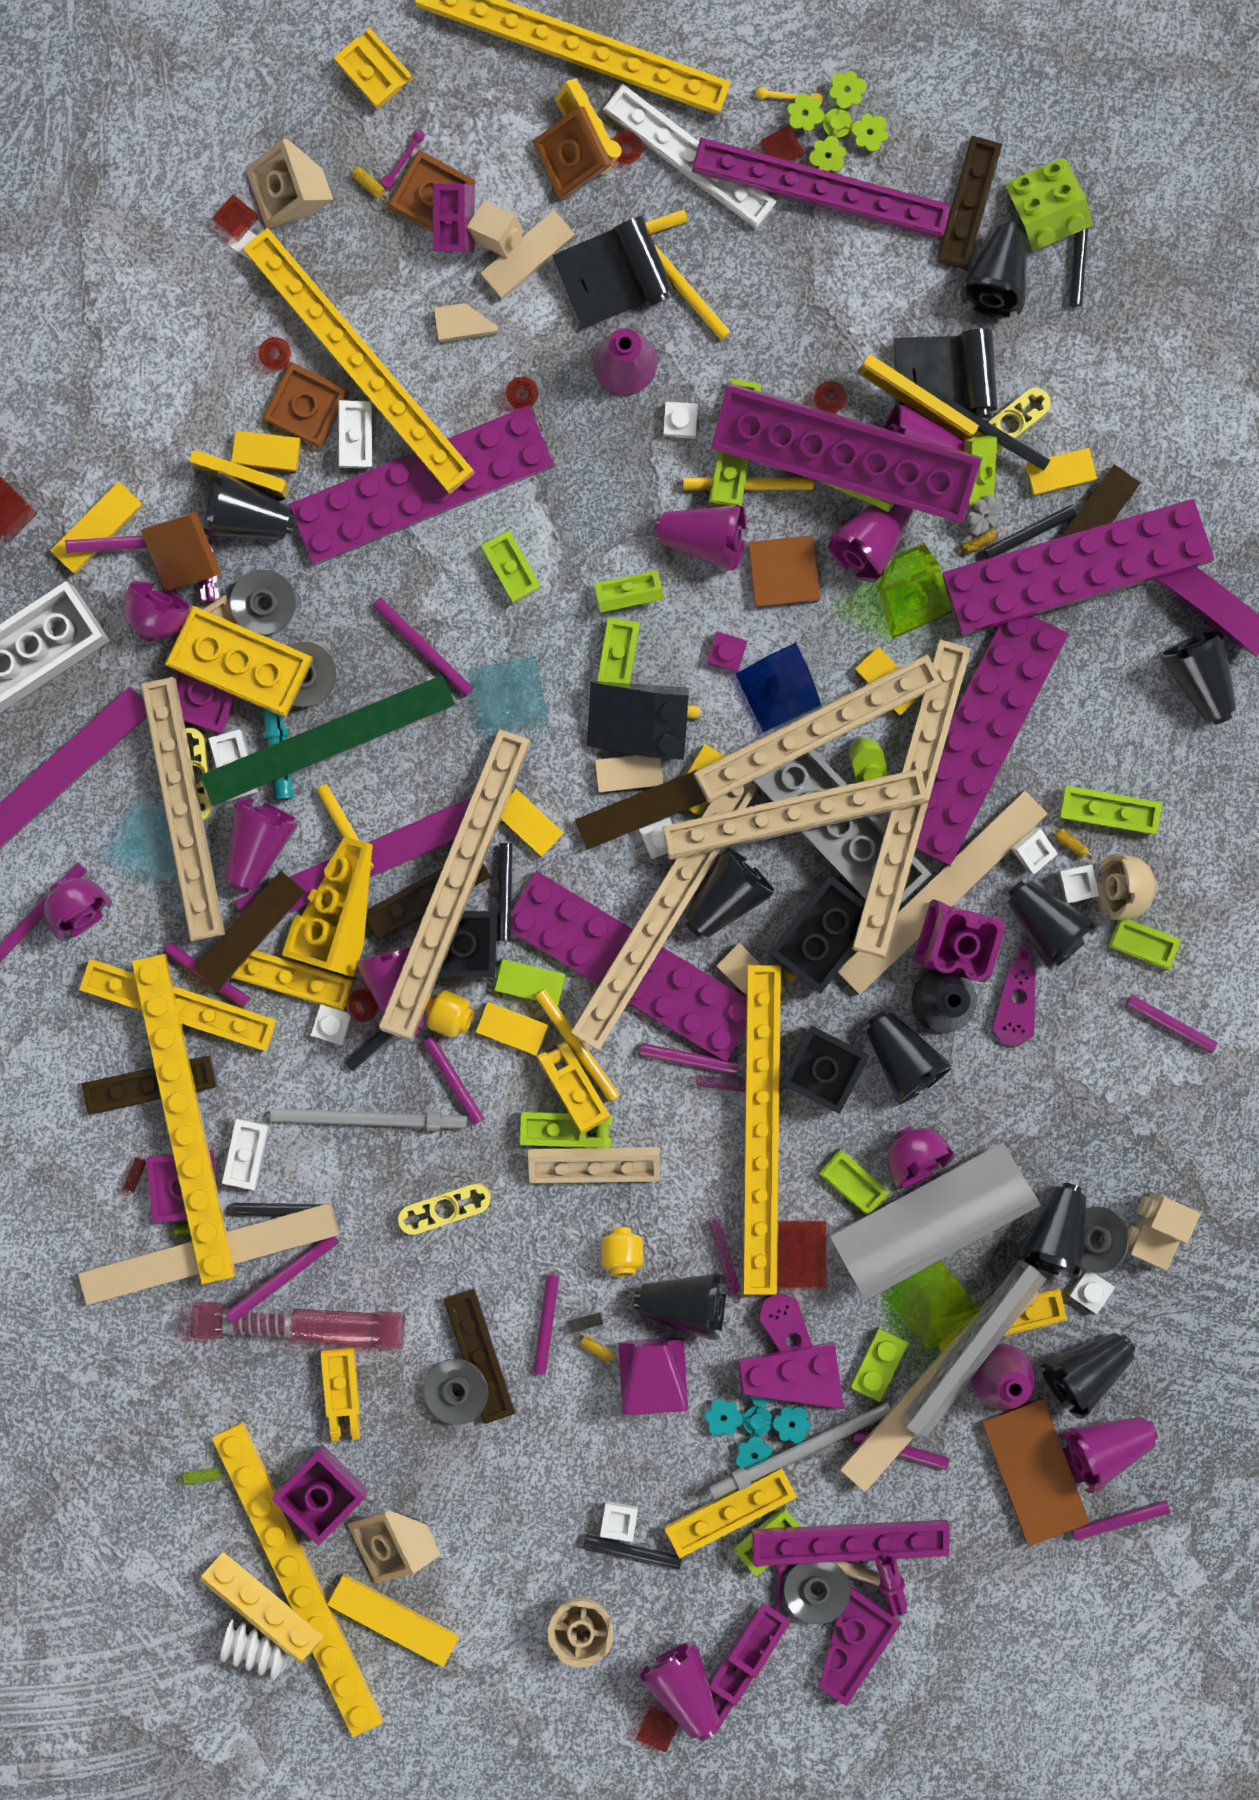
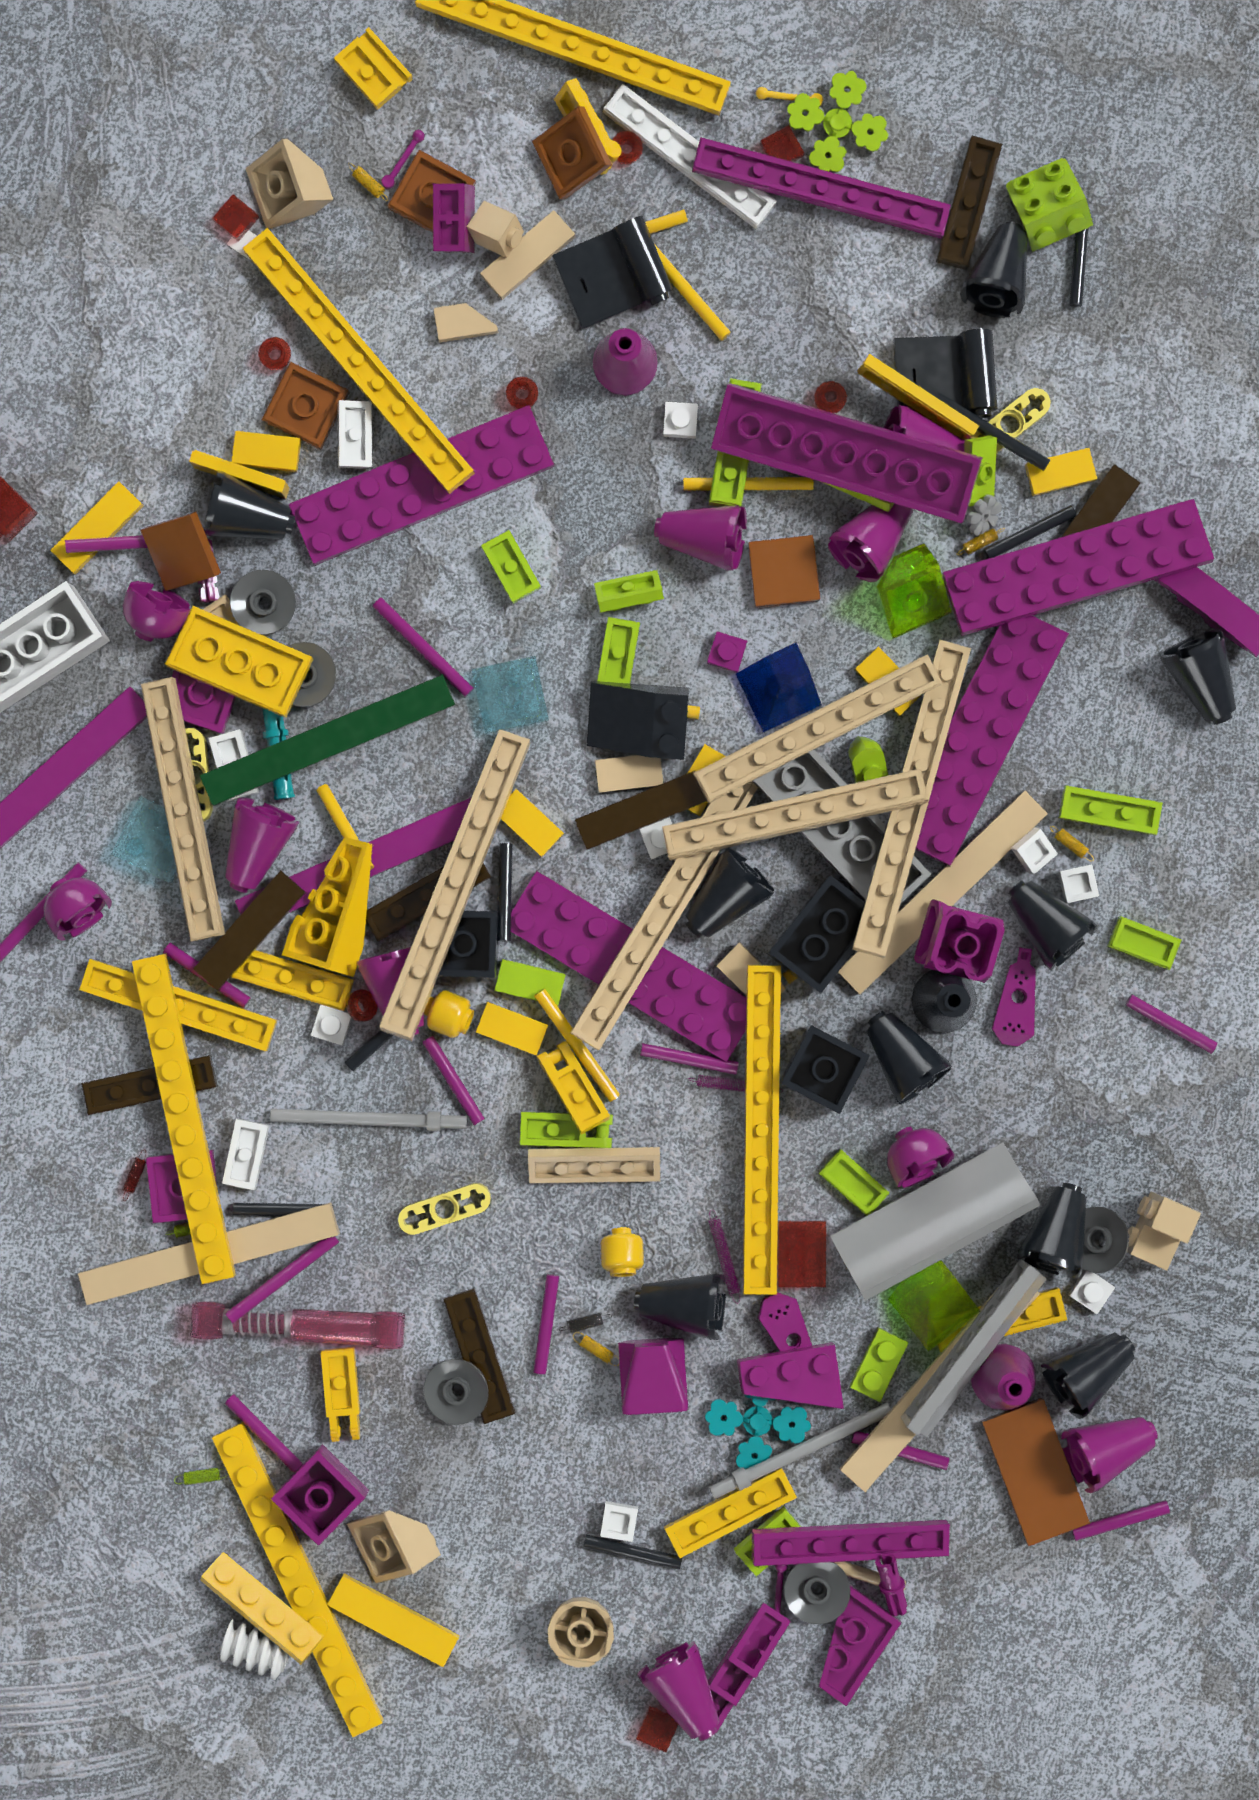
(263, 1433): none -> magenta bar
(1126, 887): tan cylinder -> none

